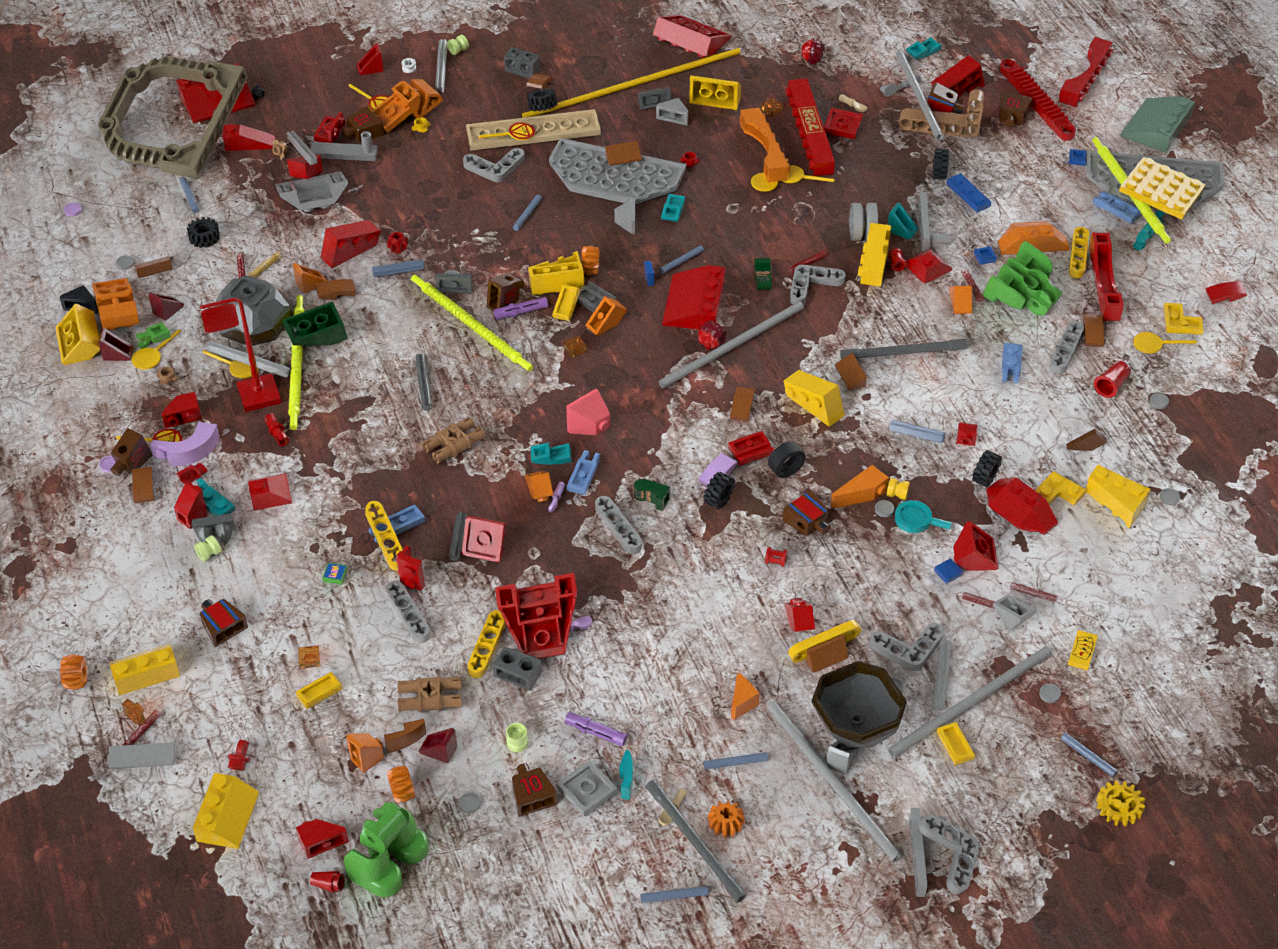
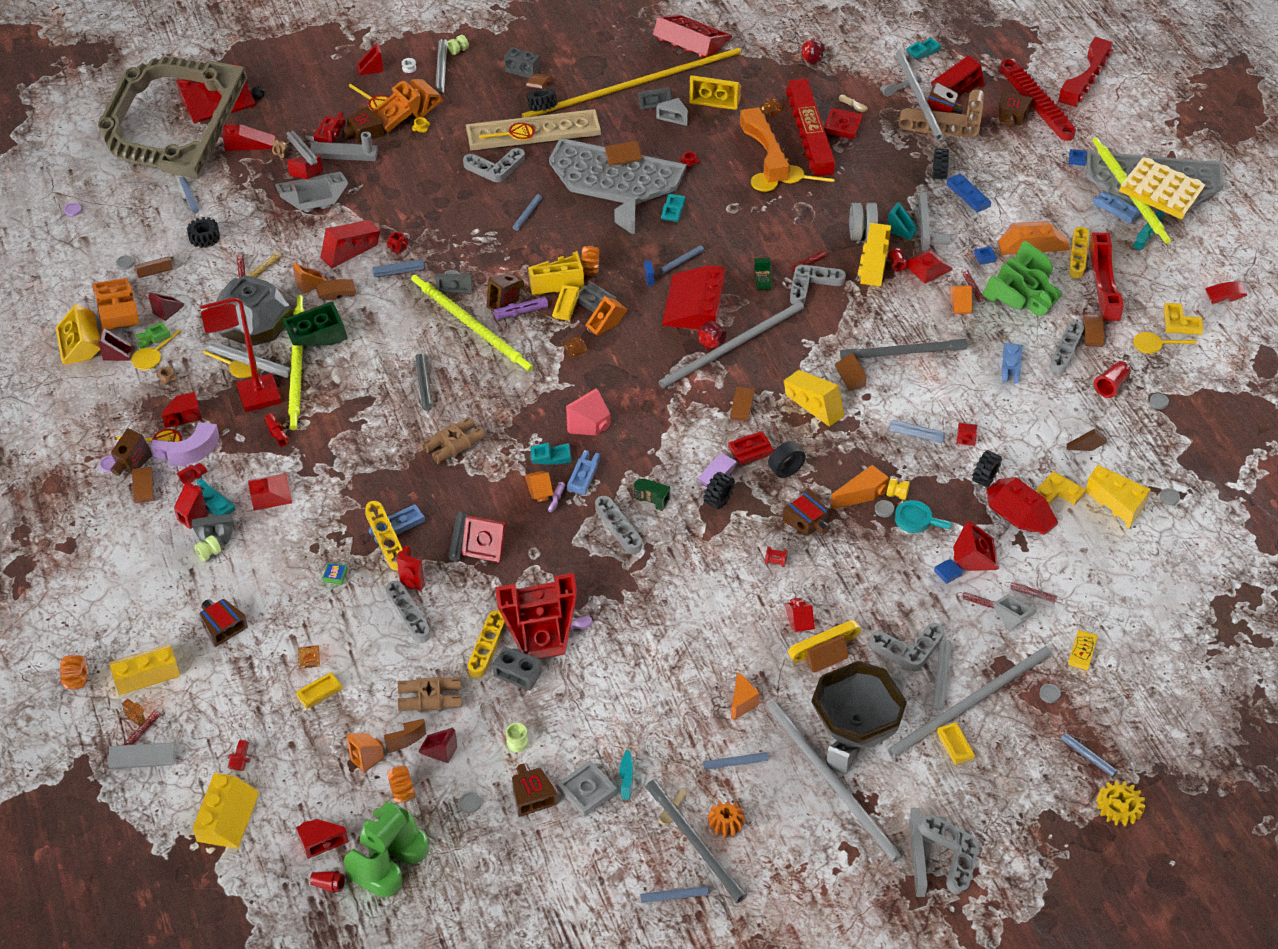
(78, 296): black slope -> none
(586, 725): medium lavender pin -> none
(1159, 121): sand green slope -> none

